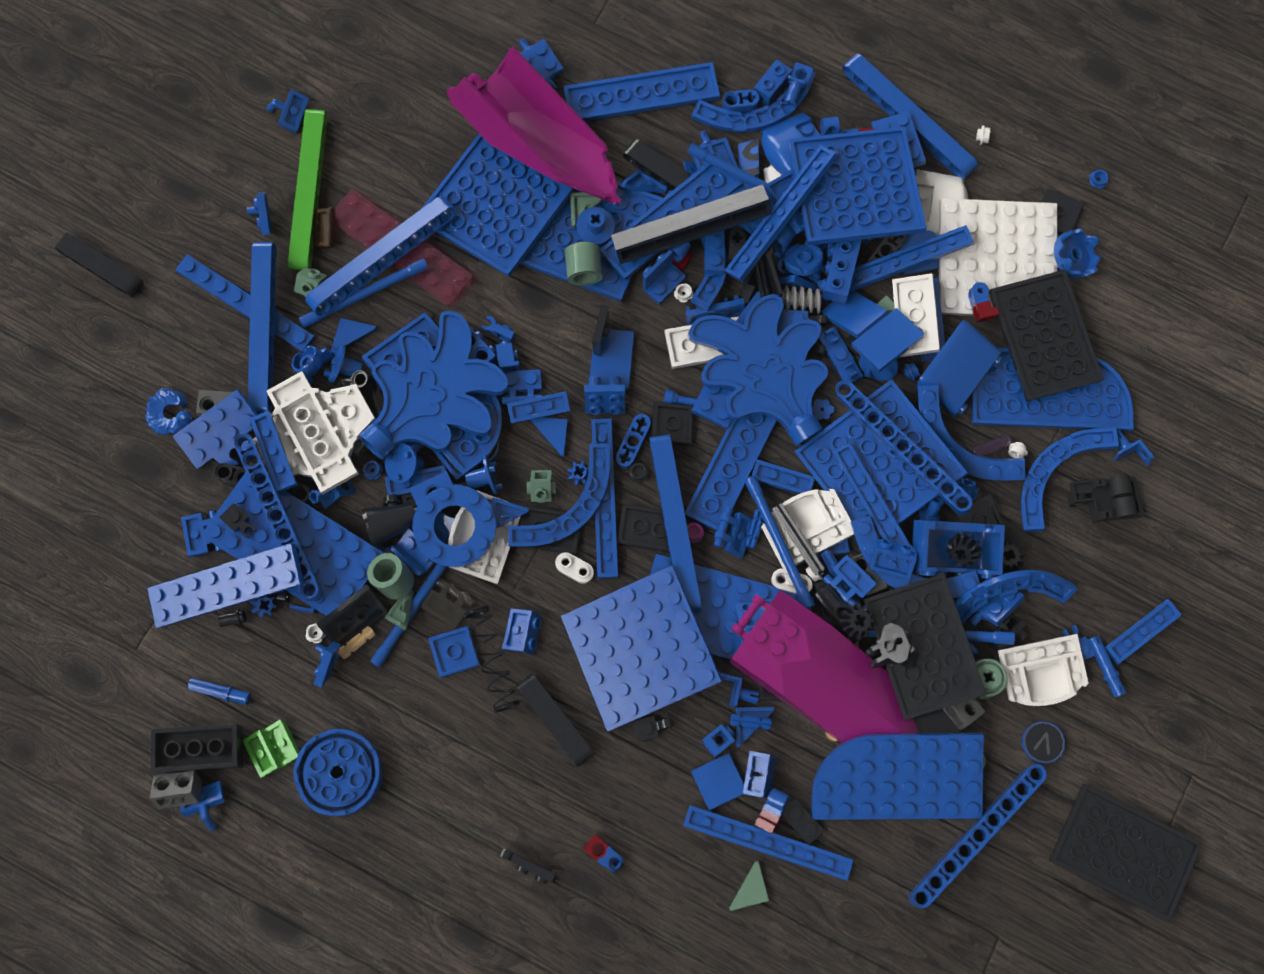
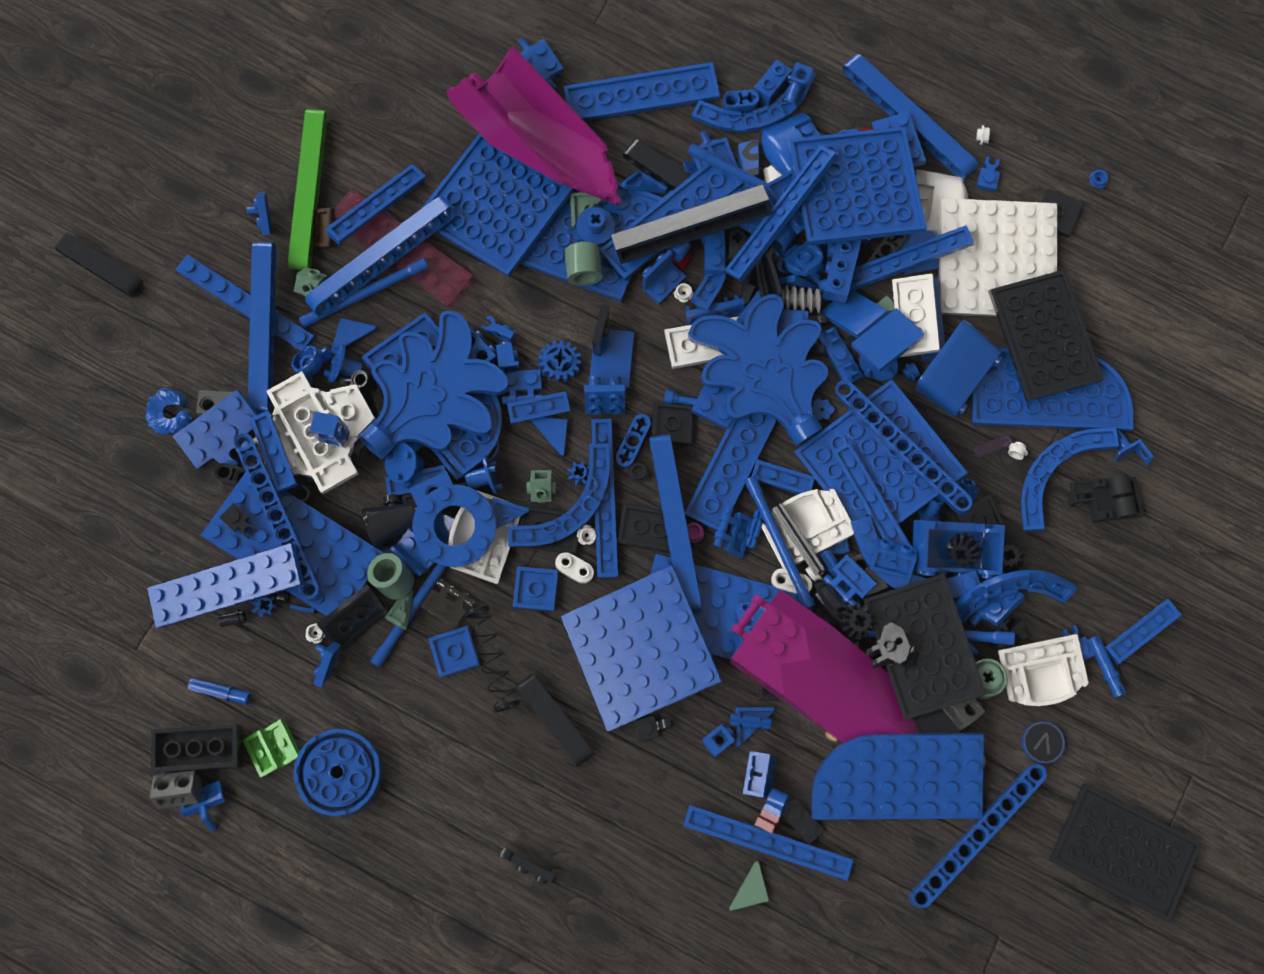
(193, 527): blue plate -> none
(291, 110): blue plate -> none
(329, 429): none -> blue brick
(331, 496): blue bracket -> none
(356, 642): tan axle -> none
(372, 465): blue plate -> none
(375, 204): none -> blue plate
(522, 631): blue bracket -> none
(535, 589): none -> blue plate
(551, 359): none -> blue gear
(591, 535): none -> white plate
(603, 854): leg -> none
(718, 781): blue tile -> none
(739, 692): blue bracket -> none
(829, 126): blue leg -> none
(974, 464): blue plate -> none
(981, 304): leg -> none
(988, 176): none -> blue plate
(1084, 250): blue plate -> none

